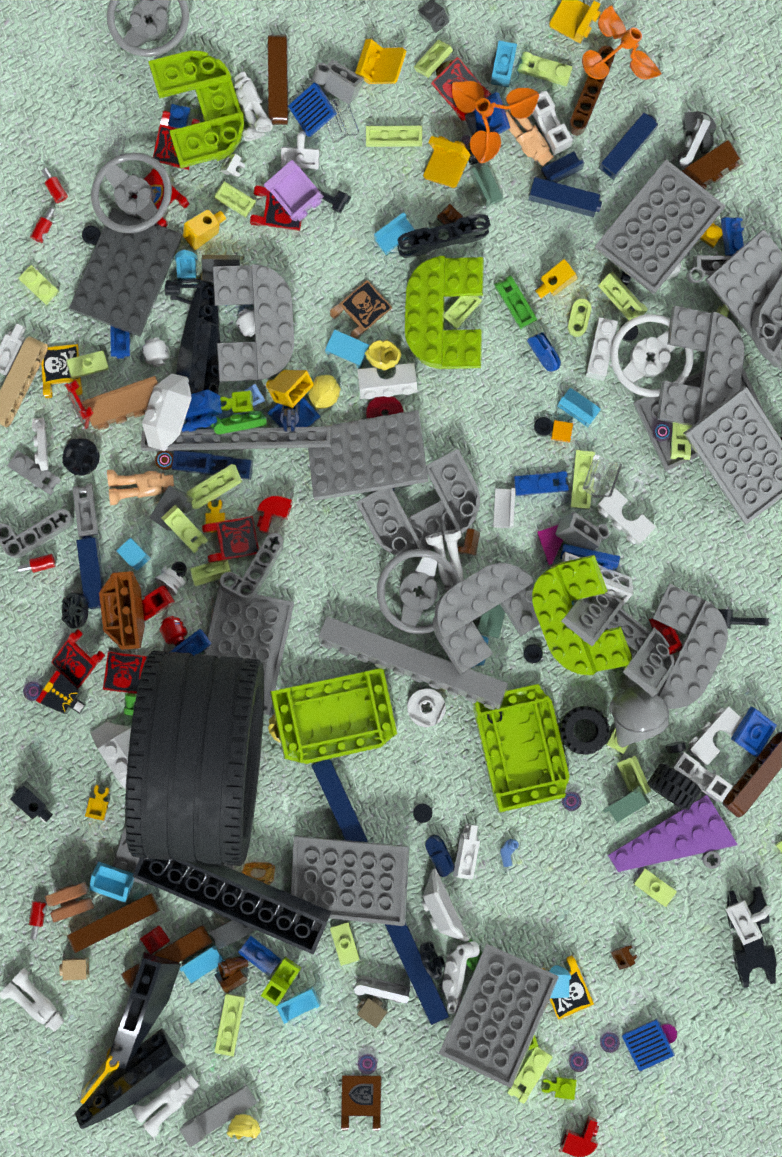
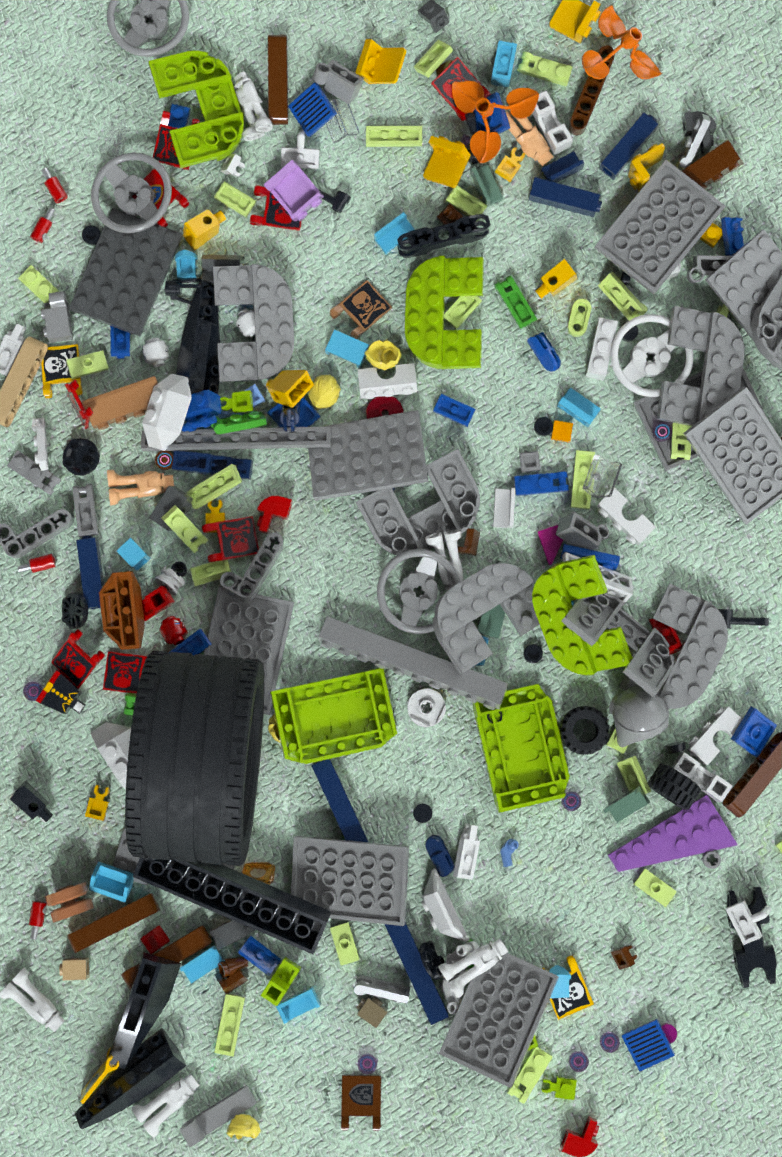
(57, 318): none -> light grey hinge
(454, 410): none -> blue plate
(465, 202): none -> yellowish green plate
(482, 958): none -> white piece
(510, 166): none -> yellow plate
(529, 461): none -> light grey tile
(637, 173): none -> yellow bracket

